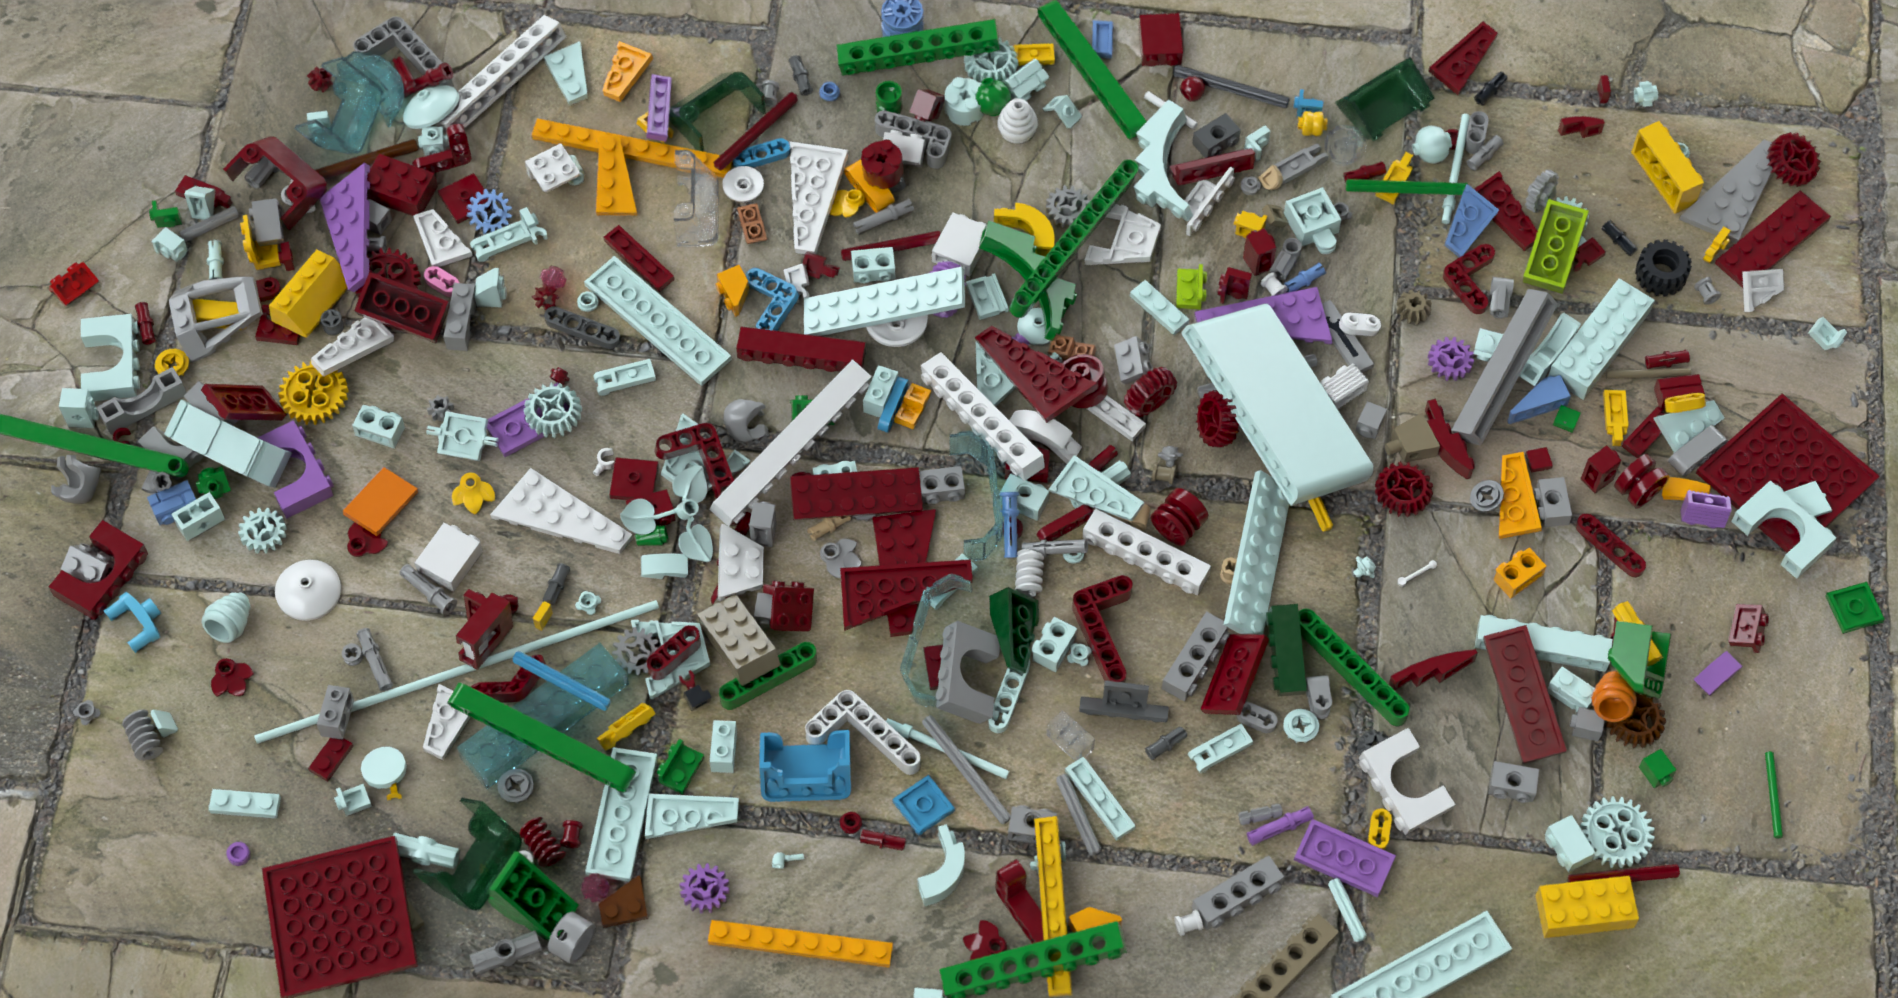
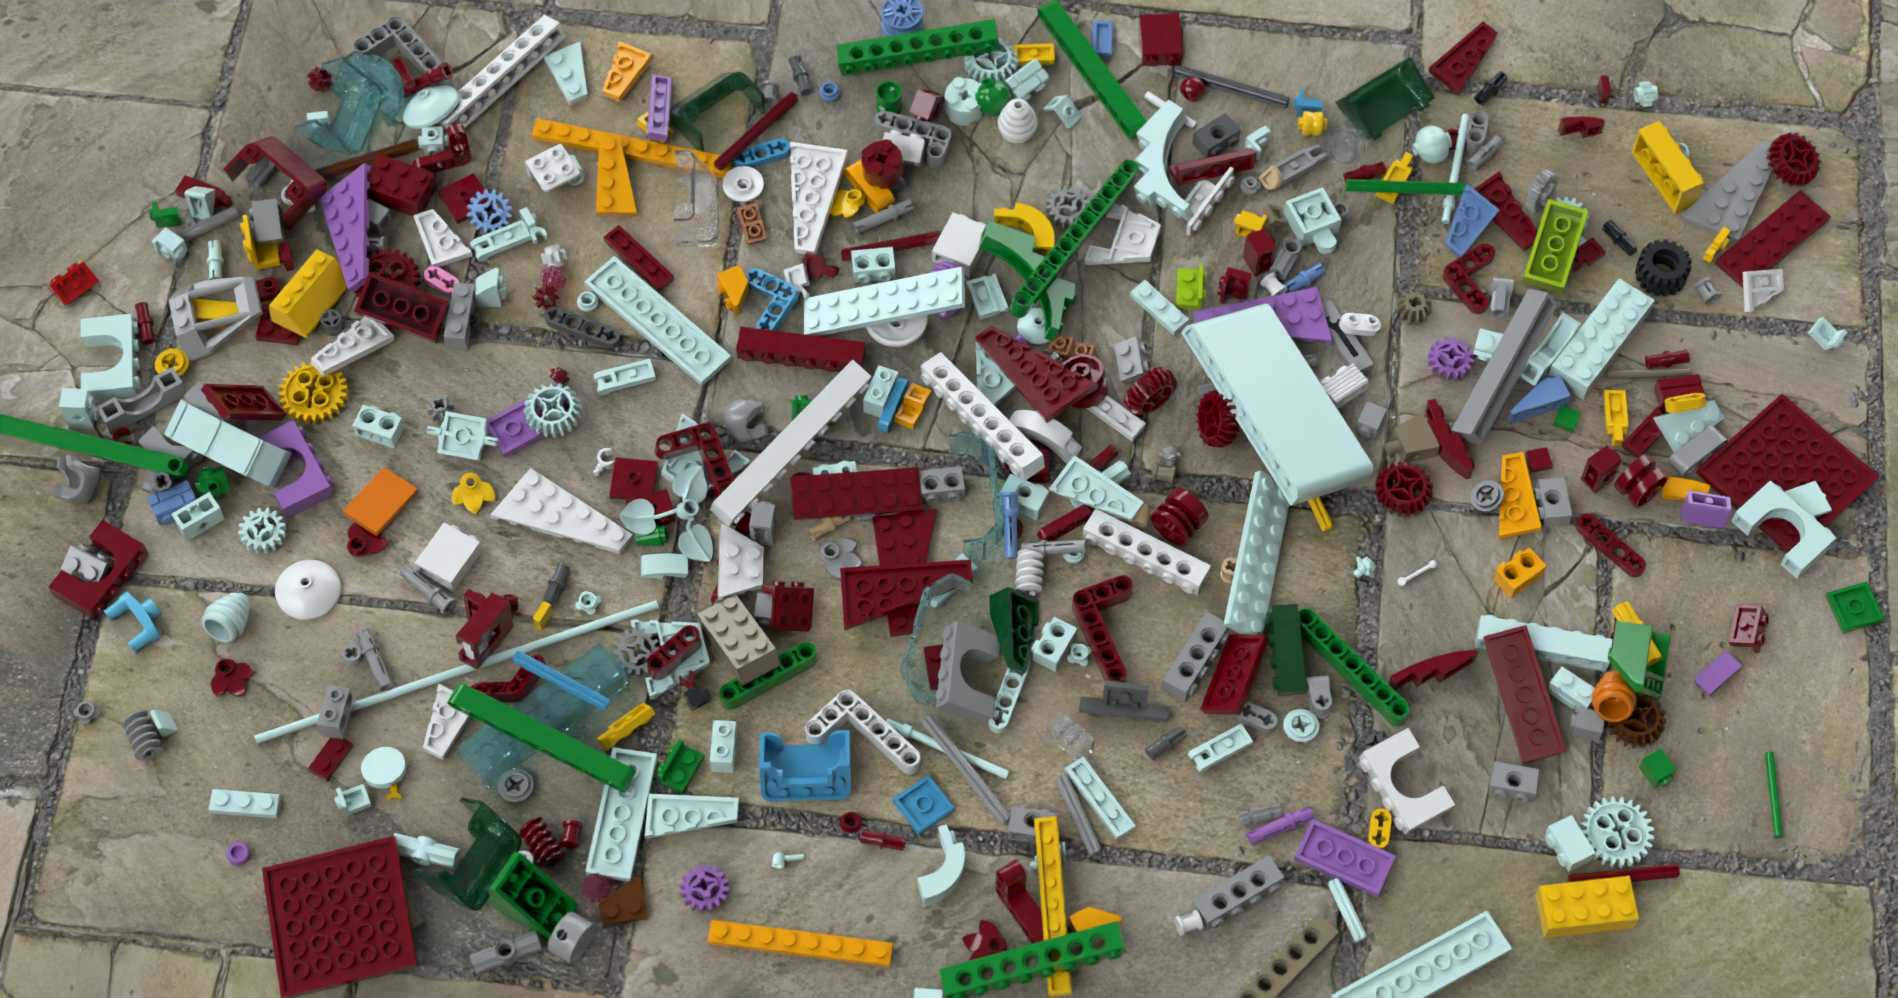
(554, 255): none -> white gear

